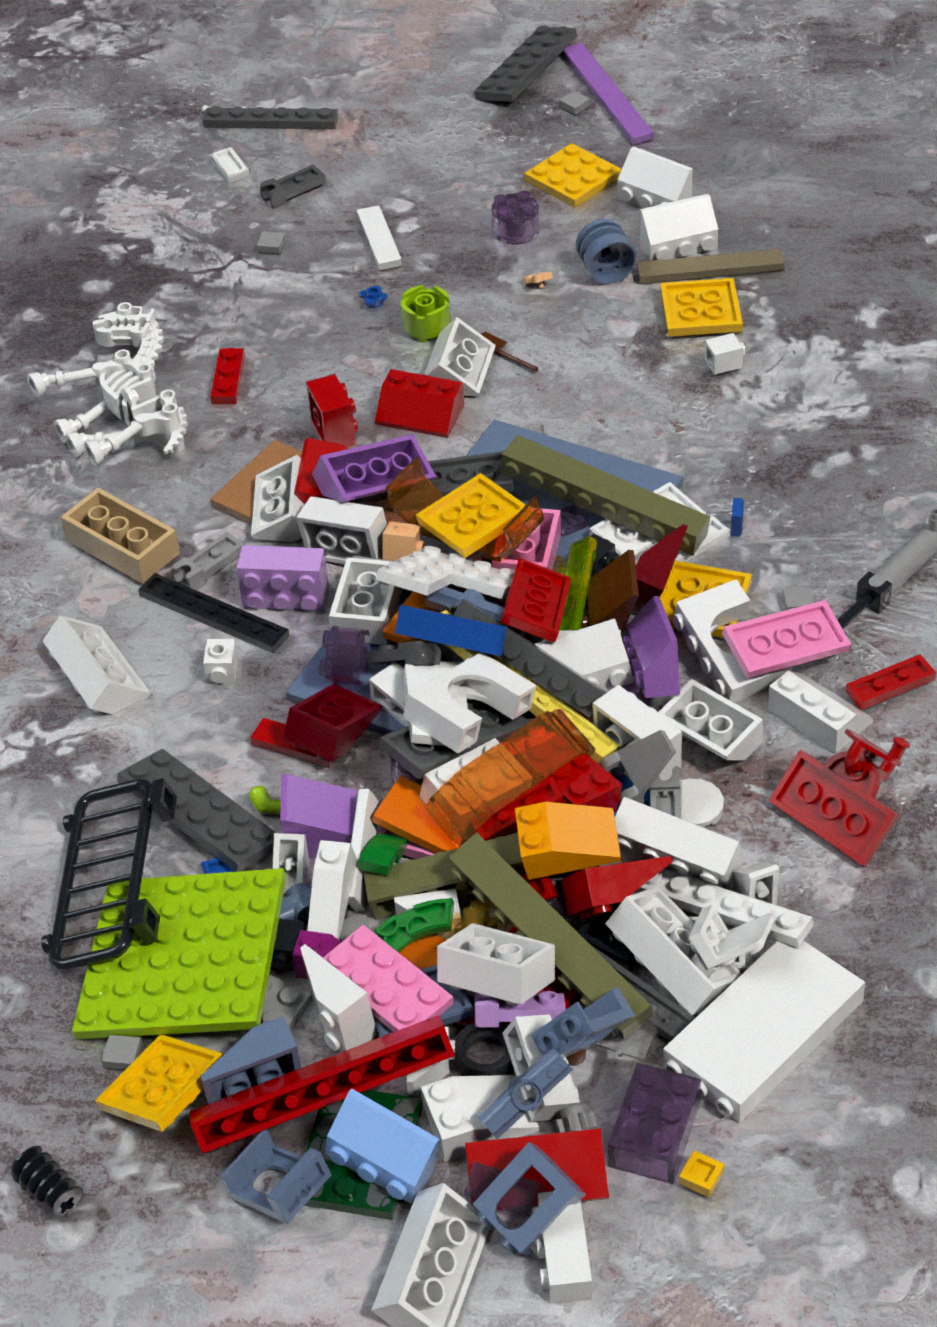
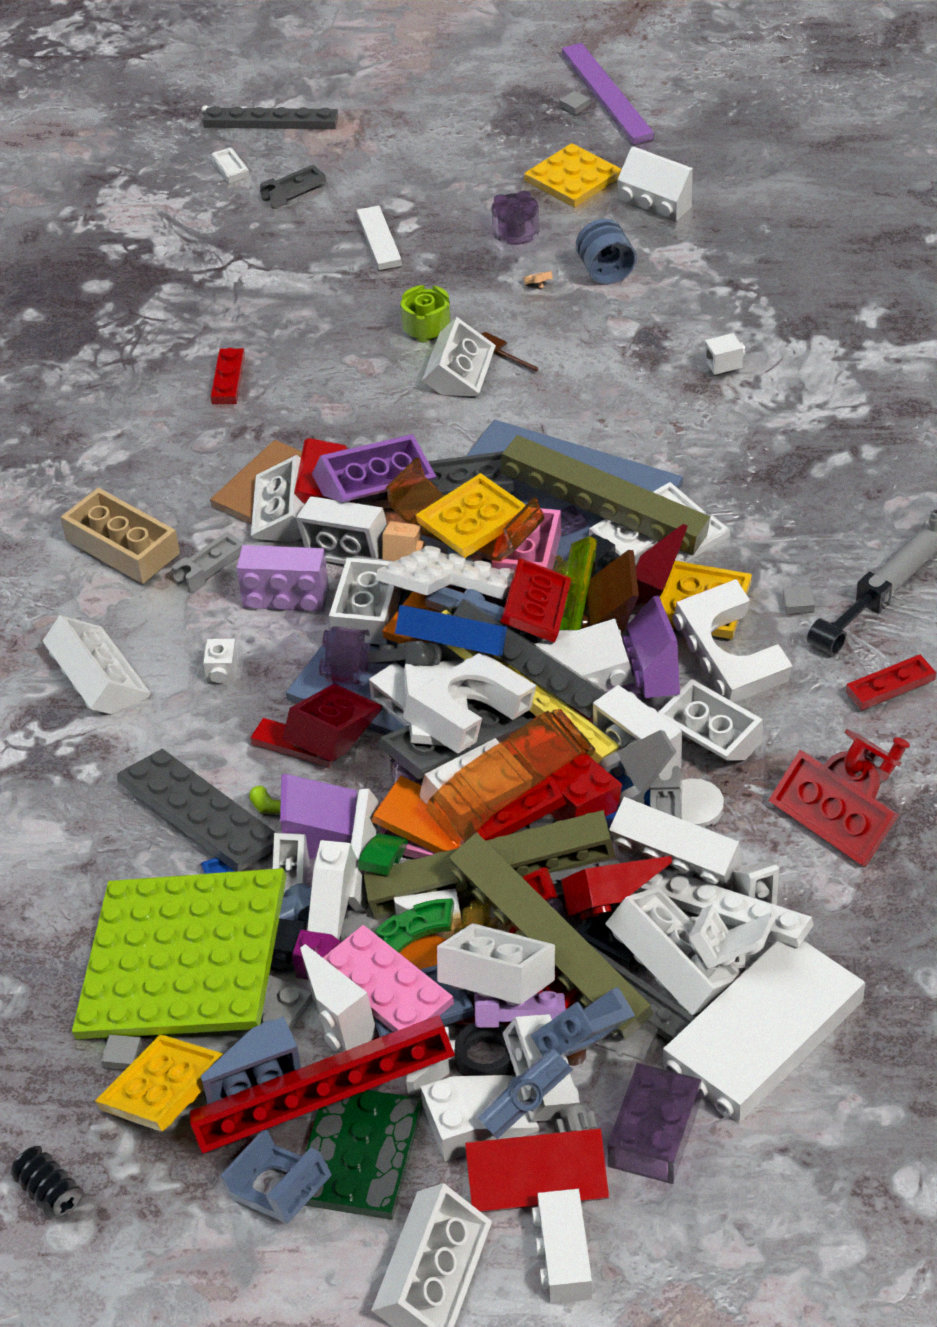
(125, 387): white animal -> none
(138, 914): black bar -> none
(214, 613): black tile -> none
(270, 242): light grey tile -> none
(332, 410): red brick -> none
(373, 297): blue plate -> none
(381, 1147): light blue slope -> none
(419, 403): red slope -> none
(517, 1200): clear purple tile -> none
(525, 63): dark grey plate -> none
(525, 1236): sand blue panel -> none
(565, 838): light orange slope -> none
(678, 228): white slope -> none
(701, 307): yellow plate -> none
(701, 1173): yellow plate -> none
(710, 266): dark tan tile -> none
(737, 517): blue tile -> none
(786, 639): bright pink plate -> none
(815, 710): white slope -> none

